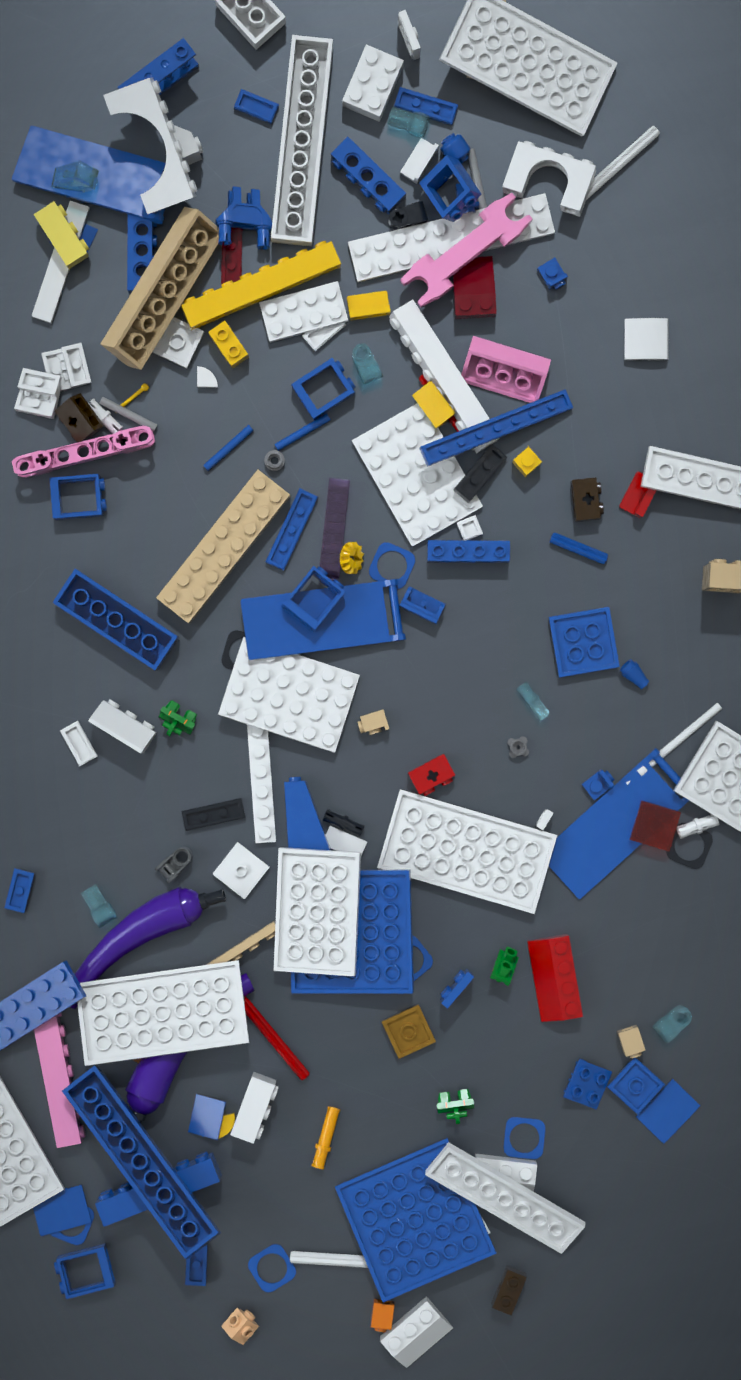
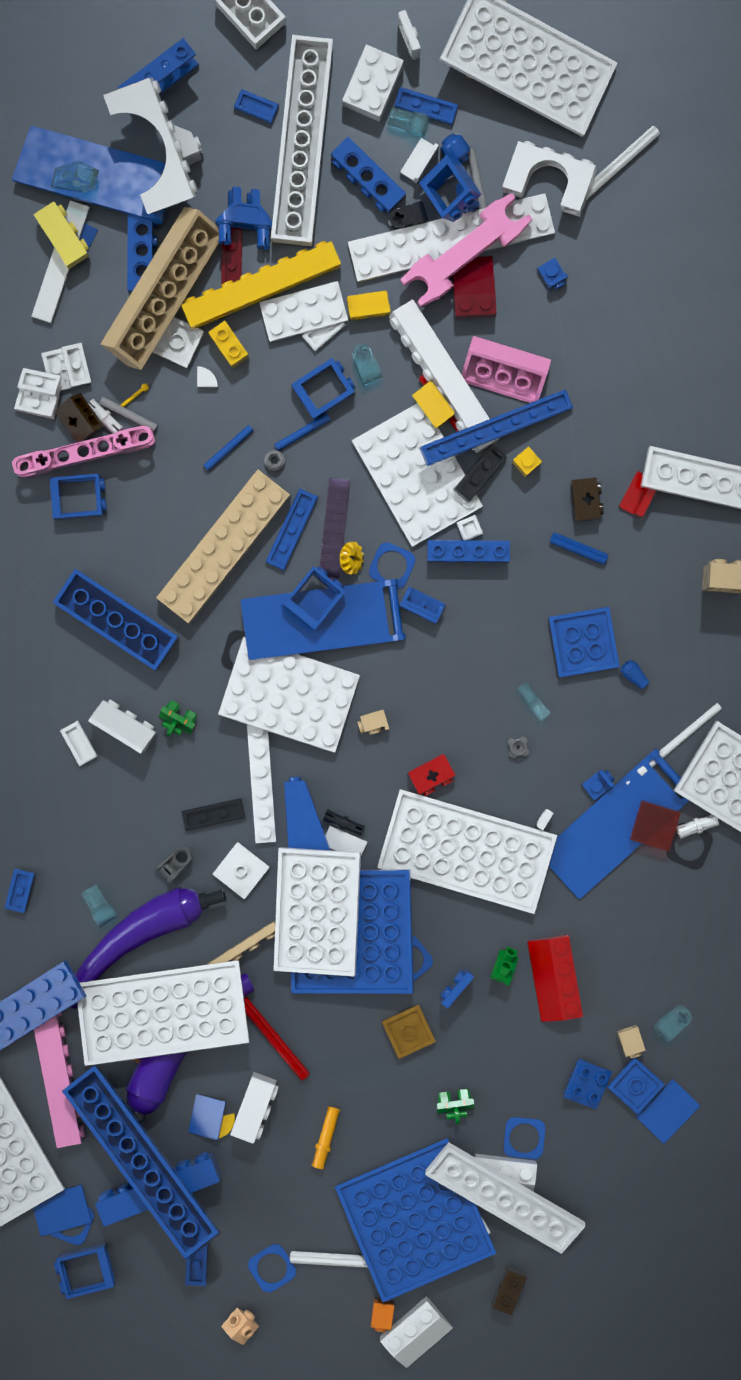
(646, 339): white slope -> none

